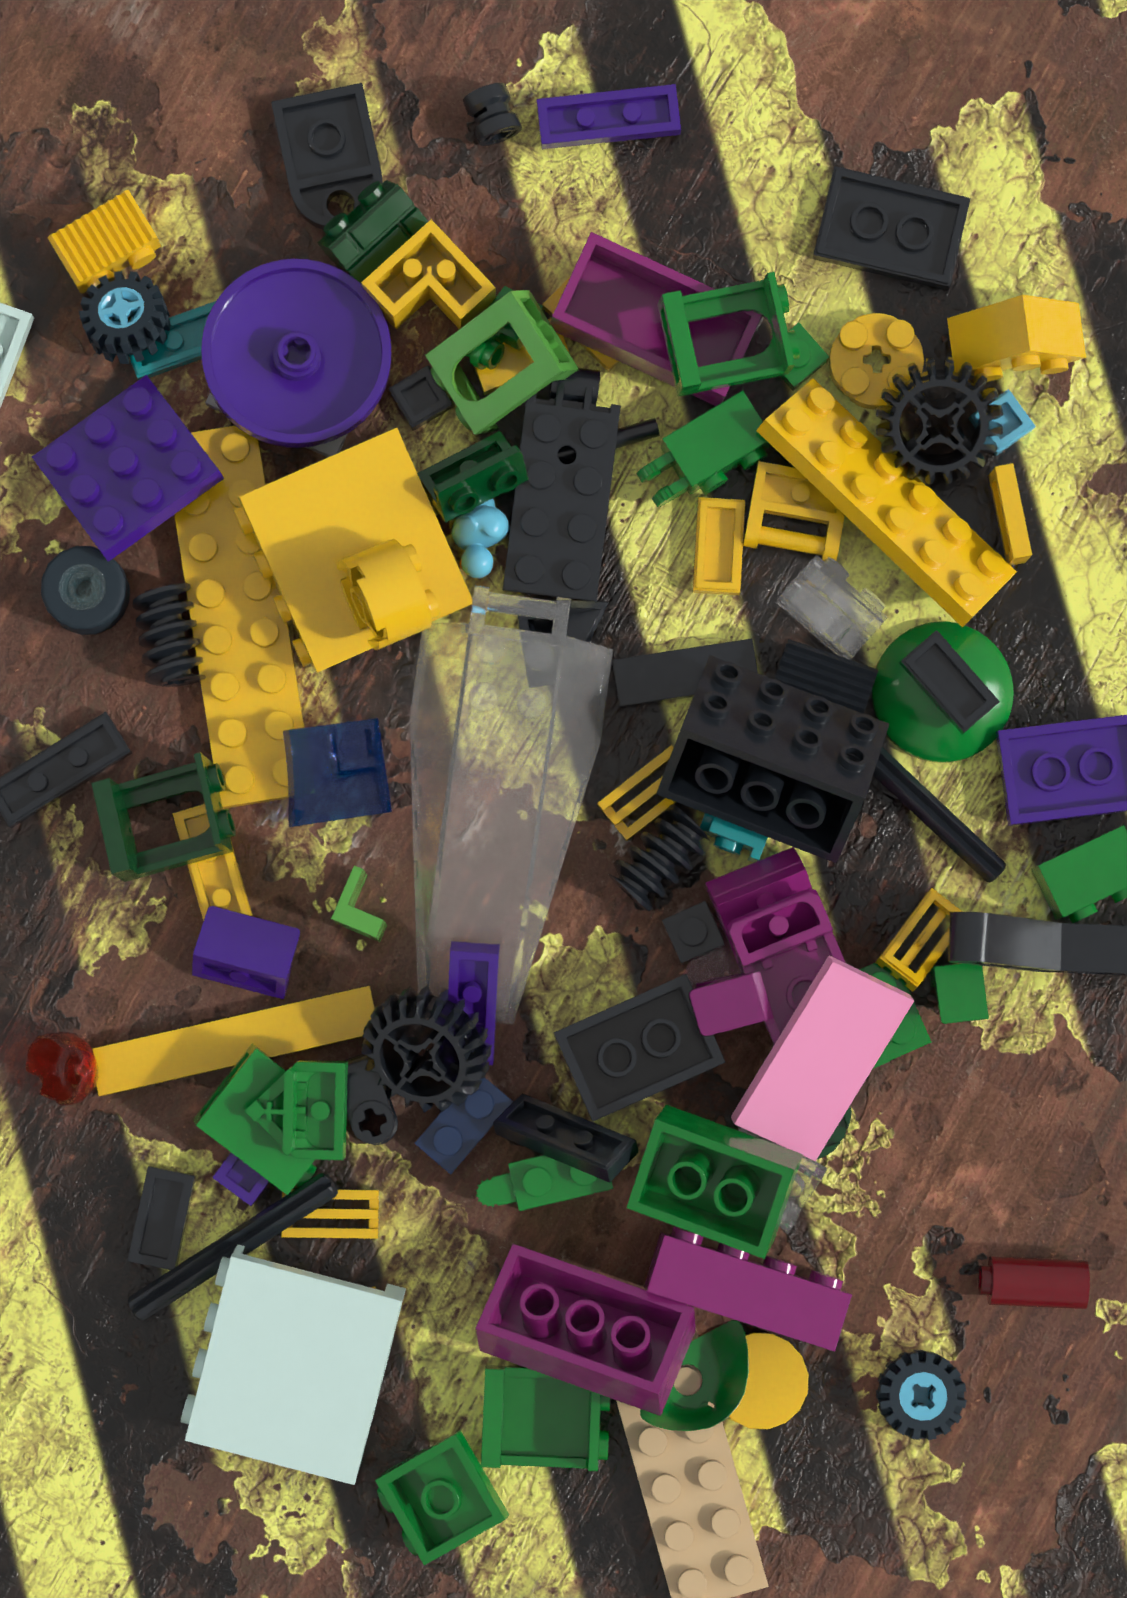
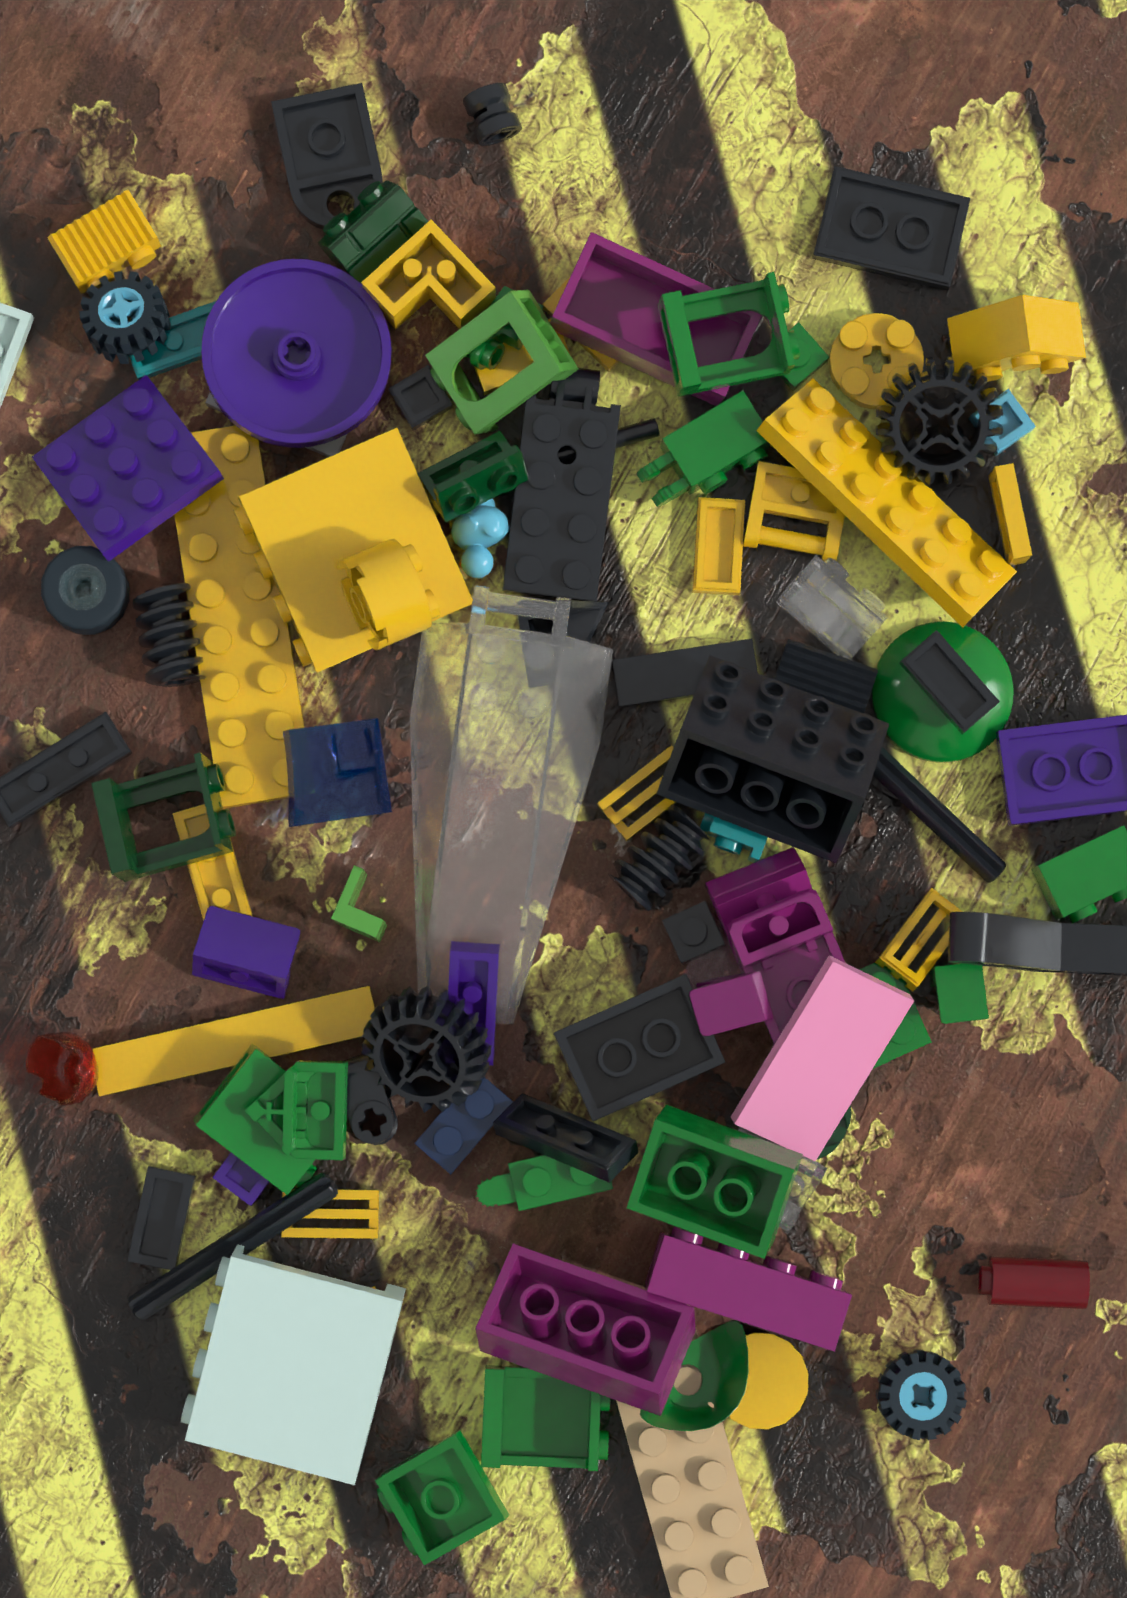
(608, 116): dark purple plate -> none

